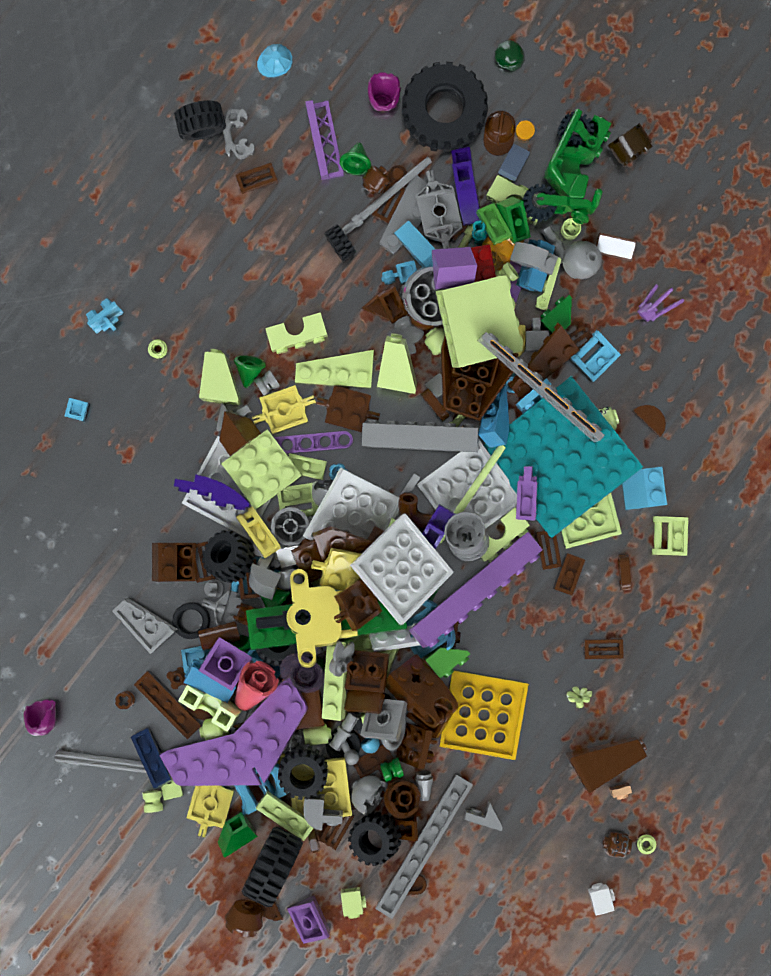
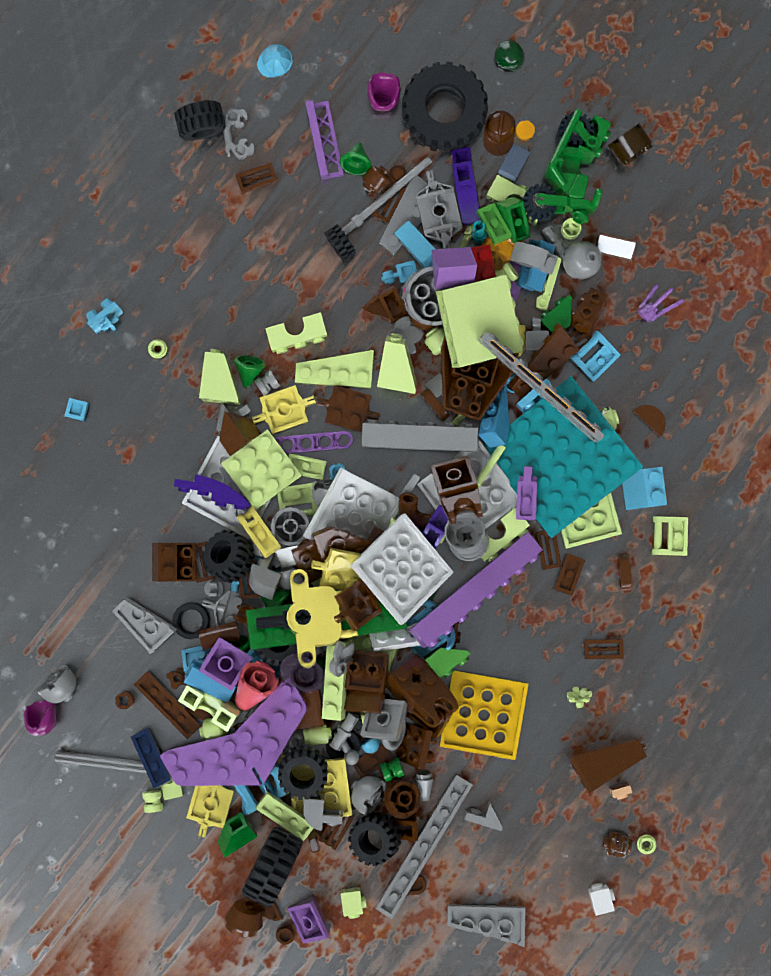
(58, 686): none -> light grey cylinder
(285, 934): none -> reddish brown plate
(457, 487): none -> reddish brown brick
(491, 921): none -> light grey wing
(589, 310): none -> reddish brown brick

